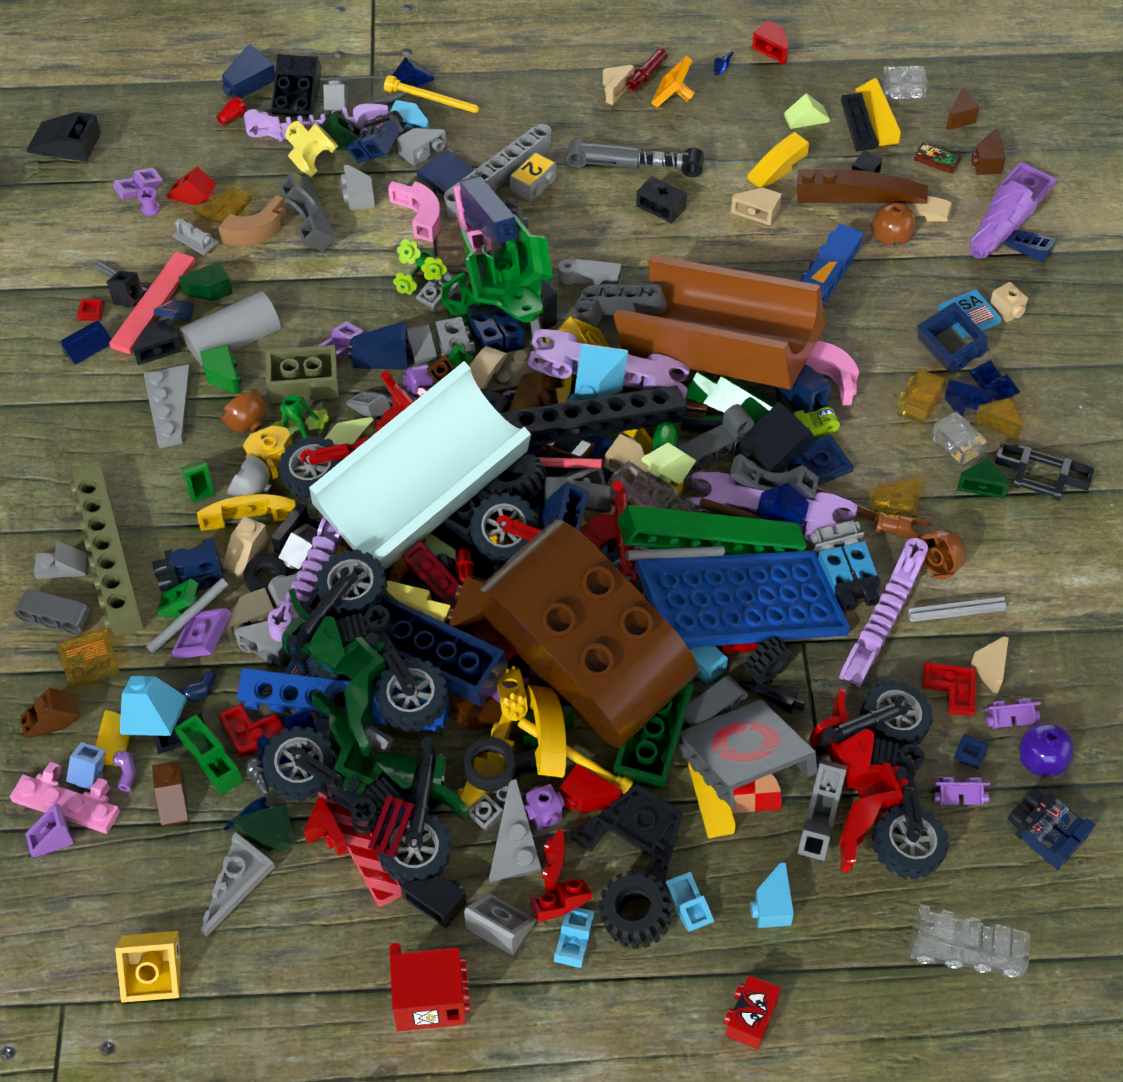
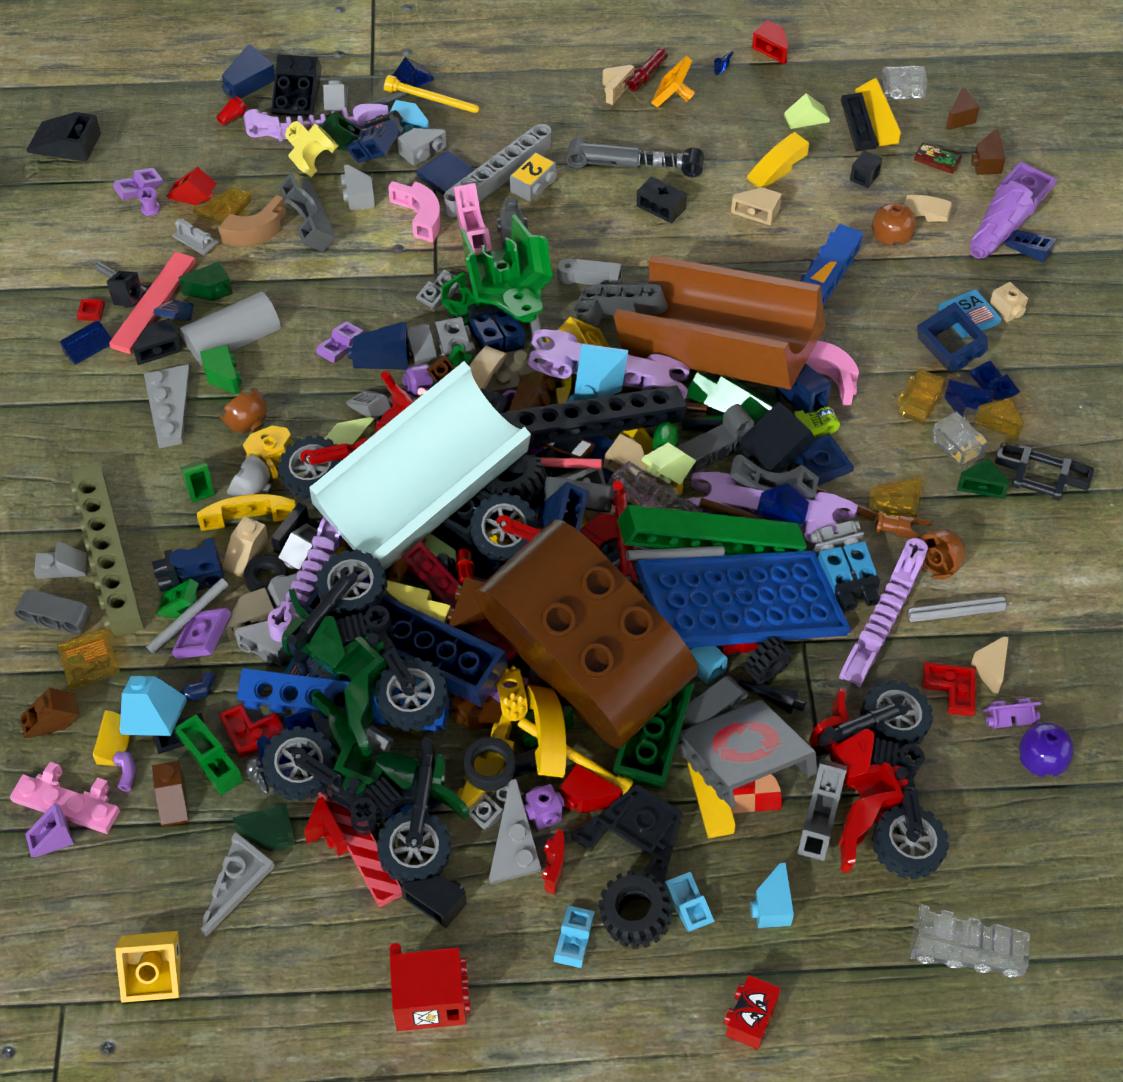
(85, 765): medium blue brick -> none
(256, 805): clear blue bar -> none
(293, 407): green plant -> none
(302, 372): olive brick -> none
(380, 824): dark red tile -> none
(425, 260): lime plant -> none
(487, 211): dark blue slope -> none
(498, 922): light grey slope -> none
(549, 303): black slope -> none
(568, 898): red slope -> none
(857, 187): reddish brown slope -> none
(970, 751): dark blue tile -> none
(971, 789): medium lavender hinge -> none
(1050, 827): hips -> none

